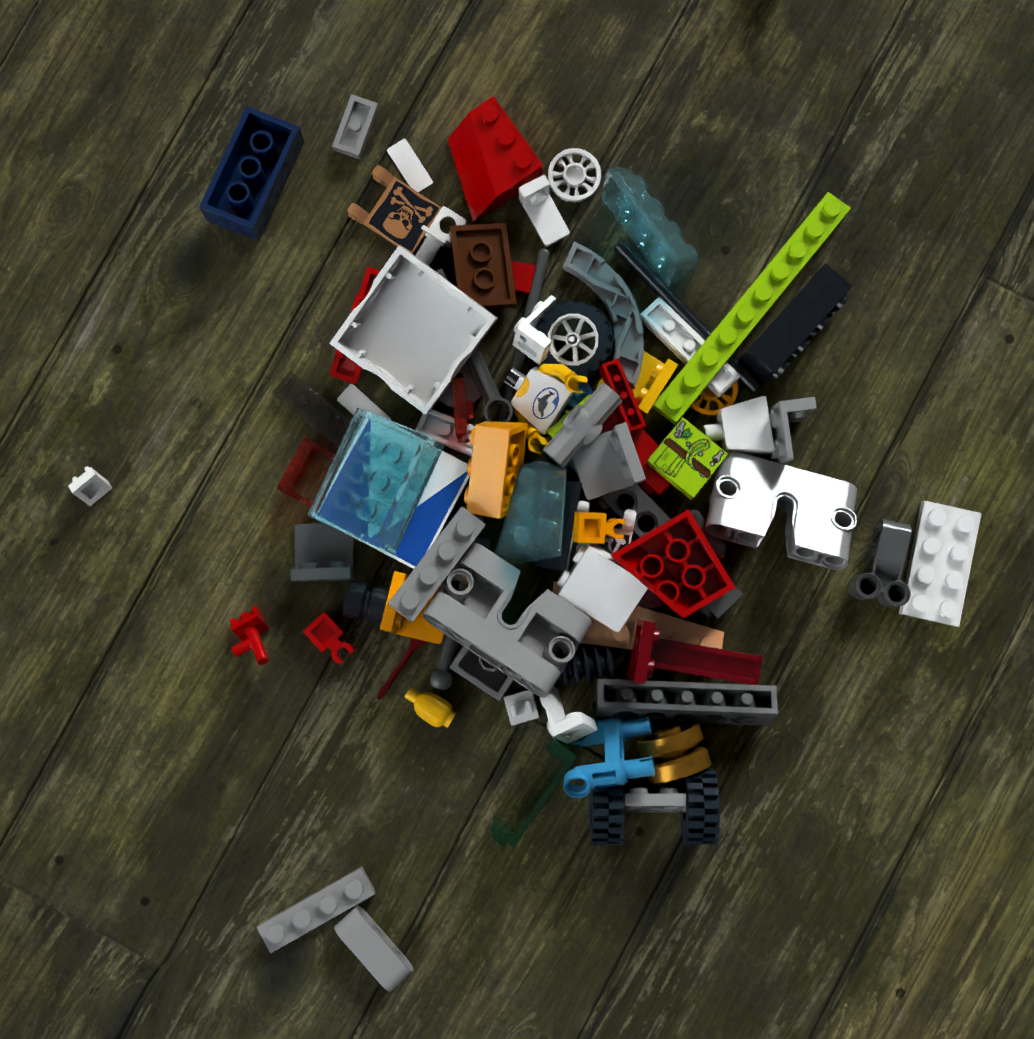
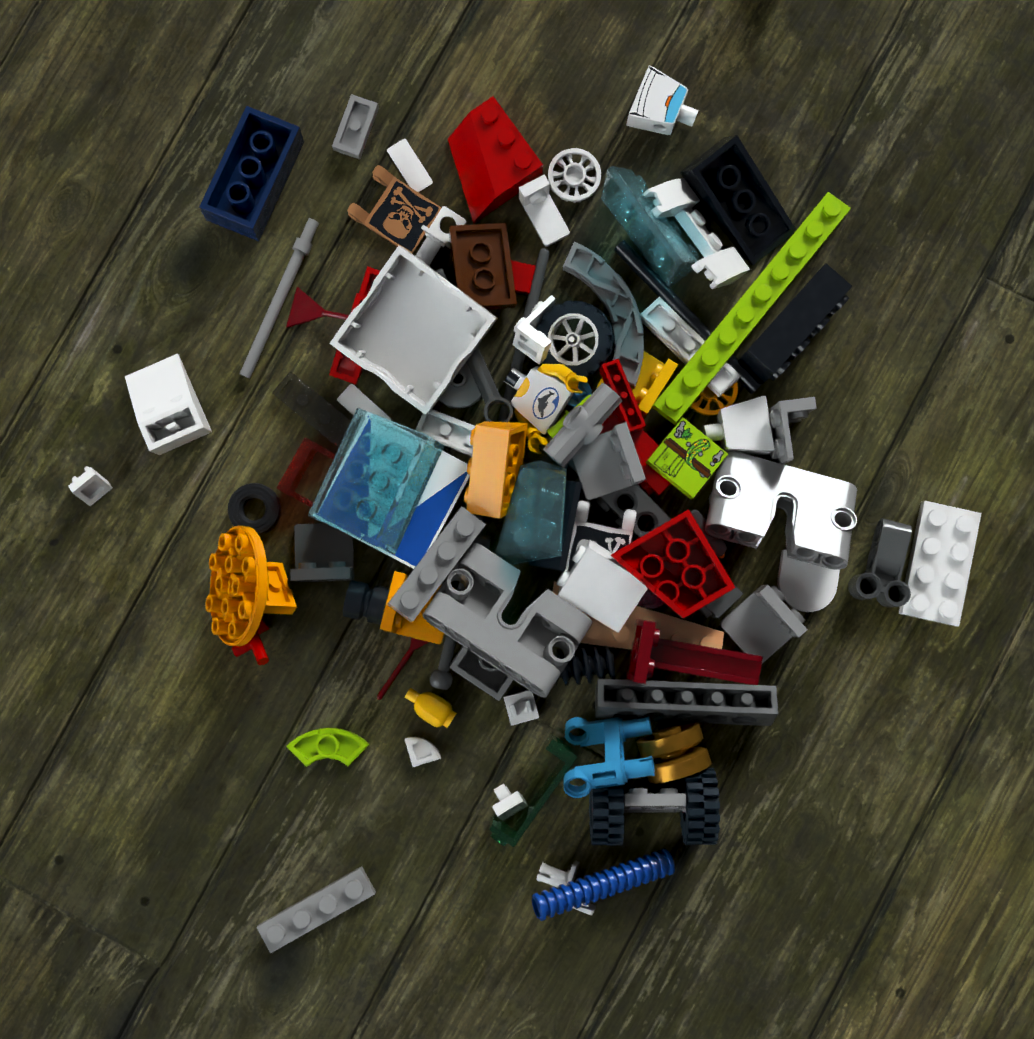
(166, 405): none -> white slope
(244, 586): none -> light orange bracket
(247, 492): none -> black tyre
(301, 248): none -> light grey bar
(306, 309): none -> dark red piece
(325, 634): red plate -> none
(328, 743): none -> lime tile
(374, 948): light grey beam -> none
(421, 751): none -> white tile
(462, 410): clear red plate -> none
(509, 803): none -> white tile
(555, 877): none -> white bracket
(567, 727): white bracket -> none
(592, 527): light orange plate -> none
(602, 884): none -> blue piece
(660, 104): none -> white torso
(677, 200): none -> white wedge
(739, 199): none -> black slope
(763, 622): none -> light grey bracket
(806, 584): none -> white tile

